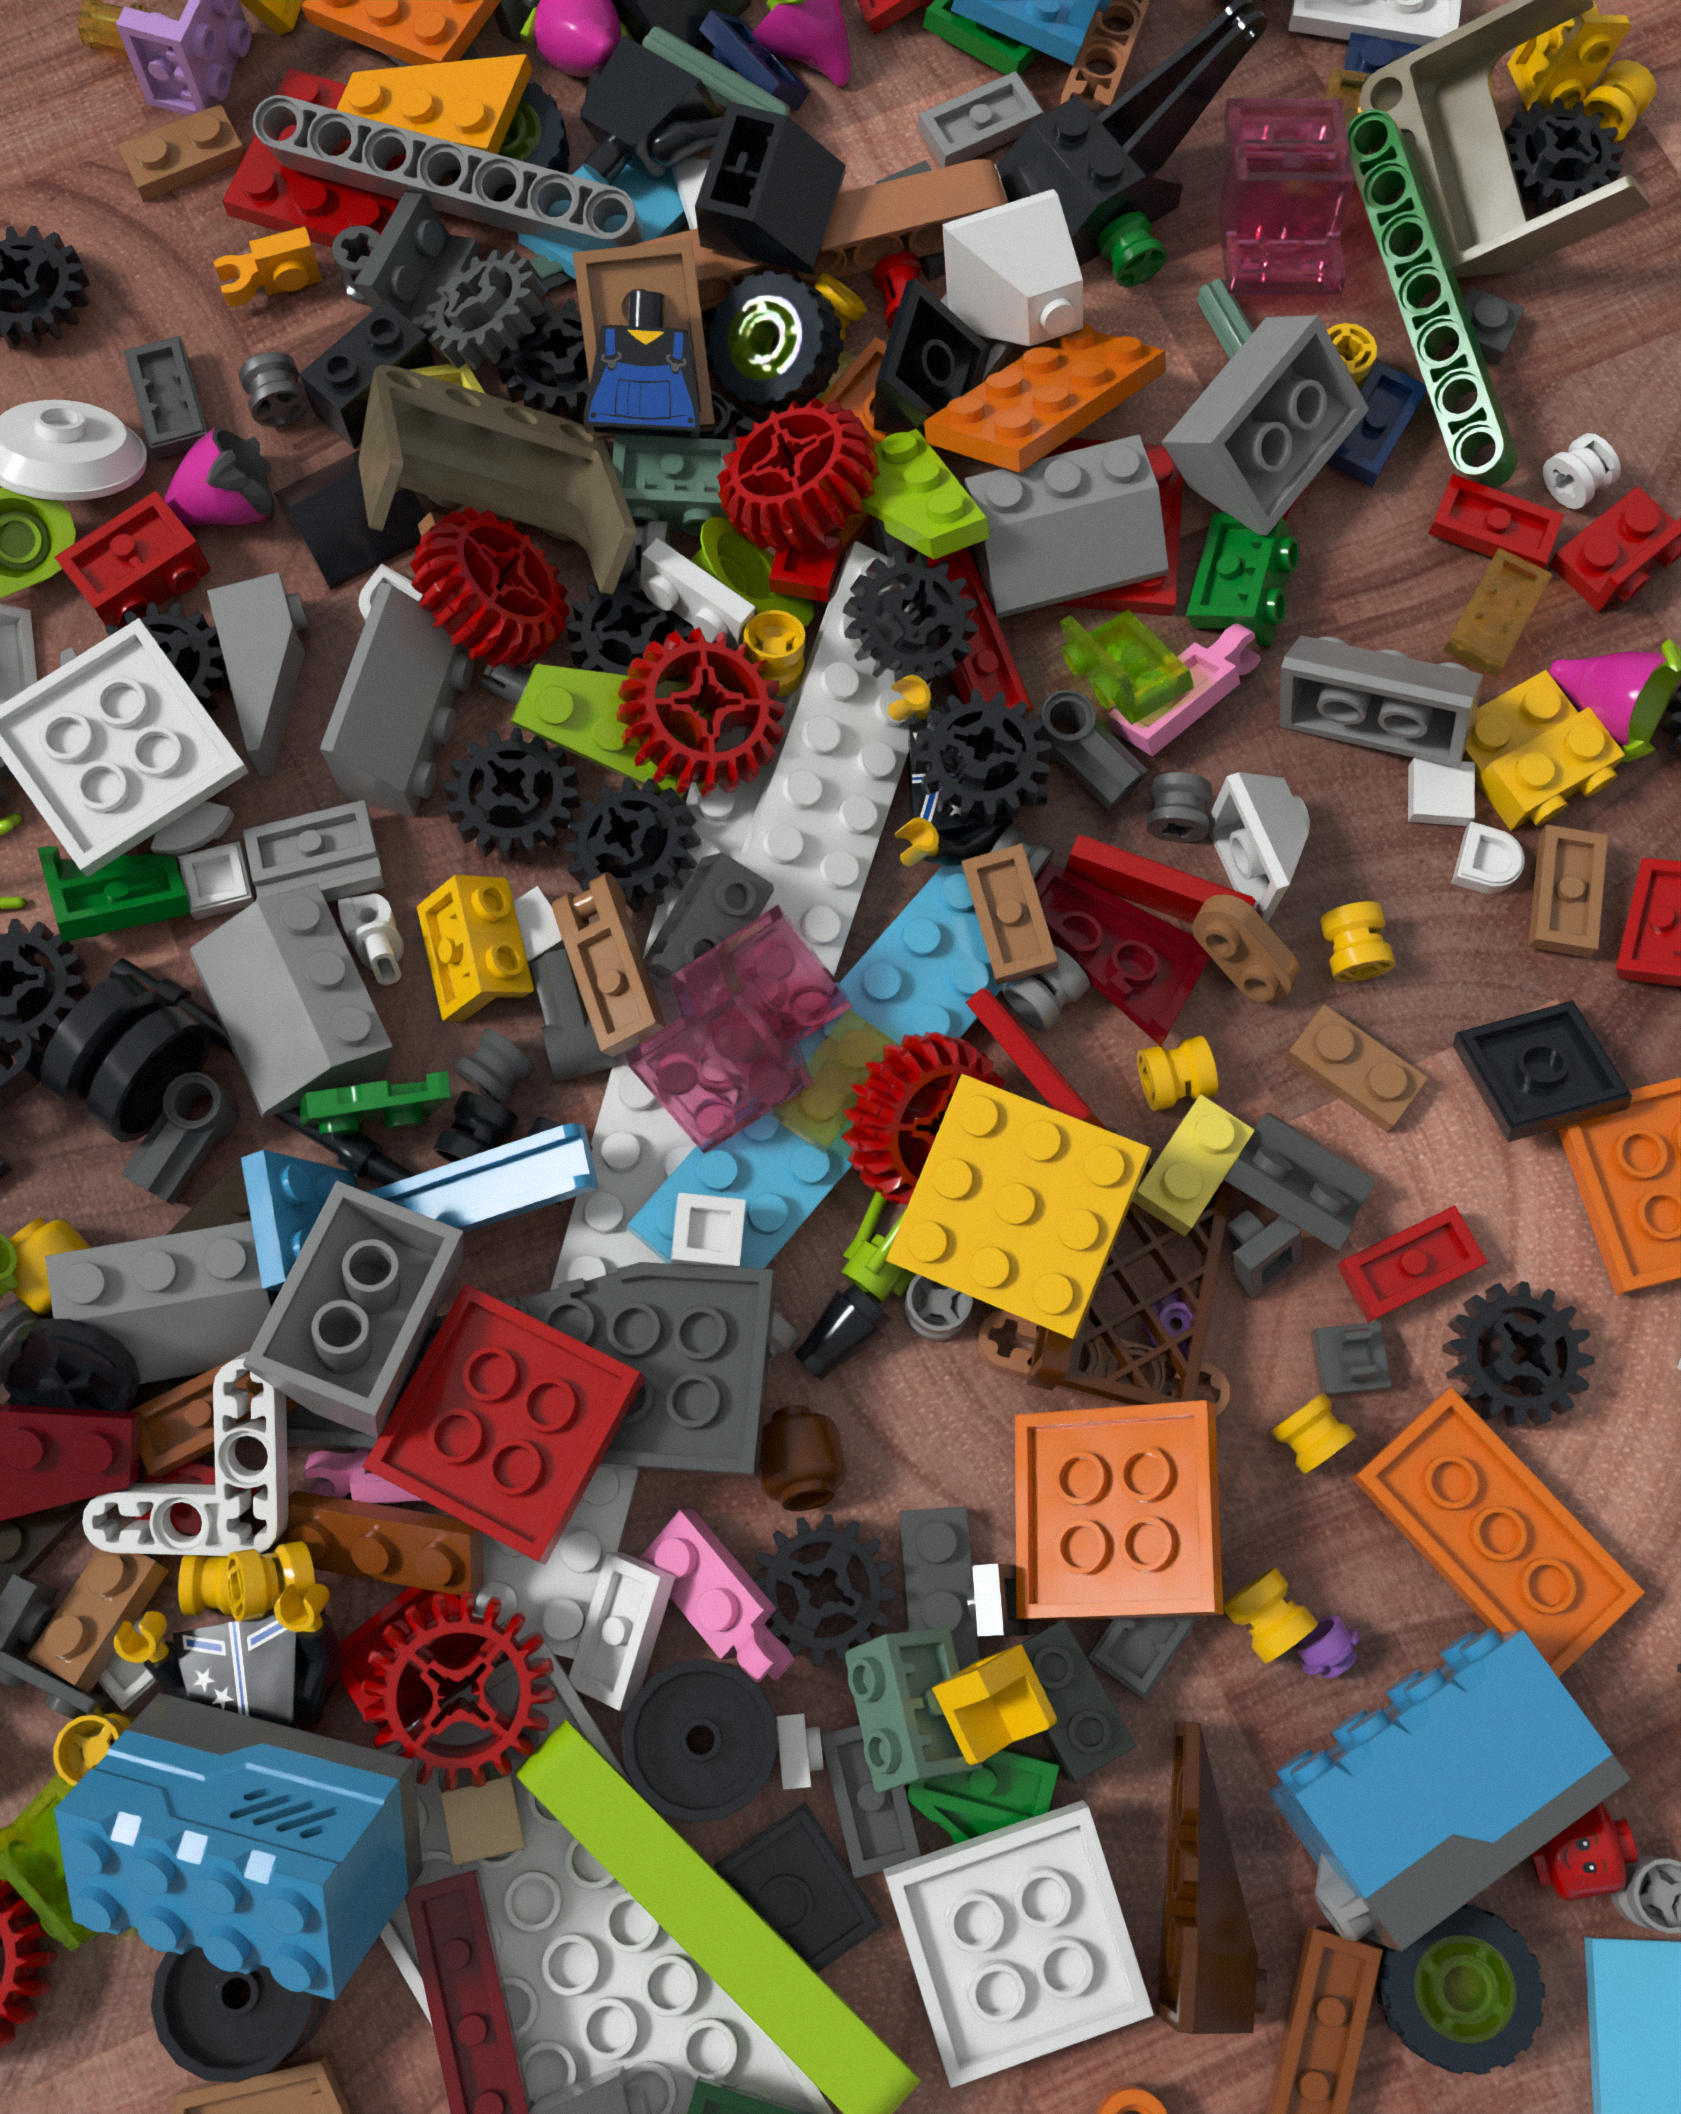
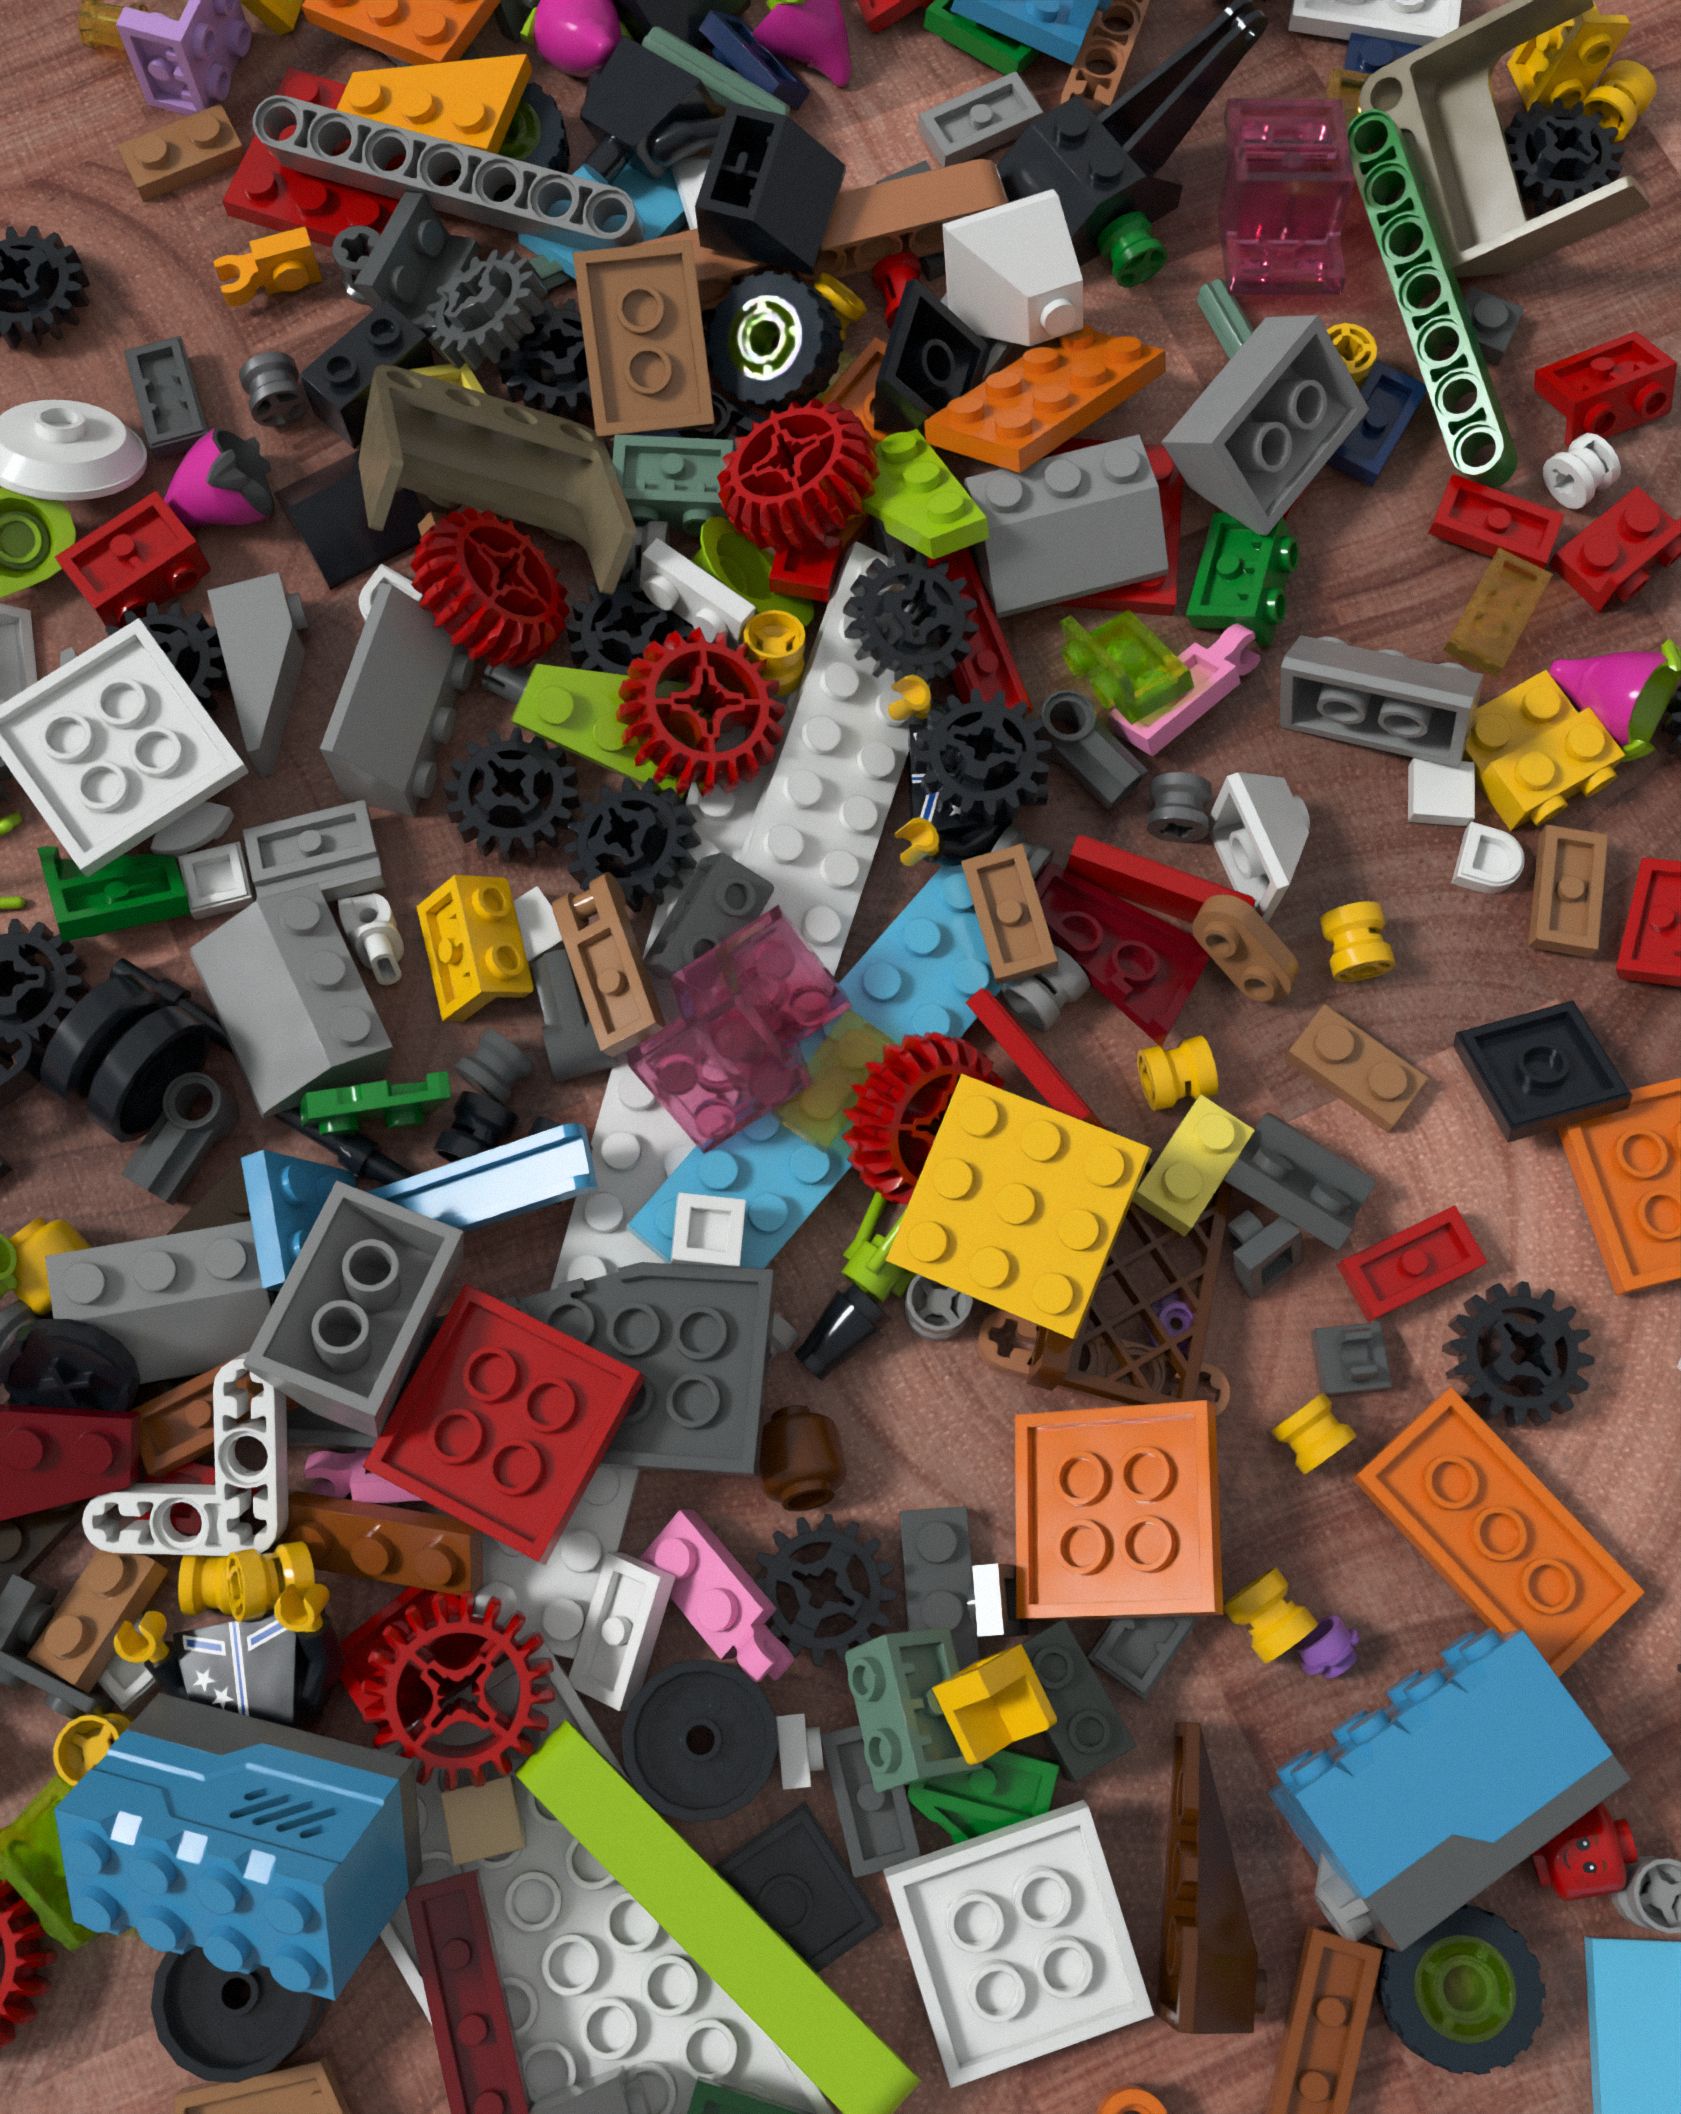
(643, 376): torso -> none
(1609, 386): none -> red bracket

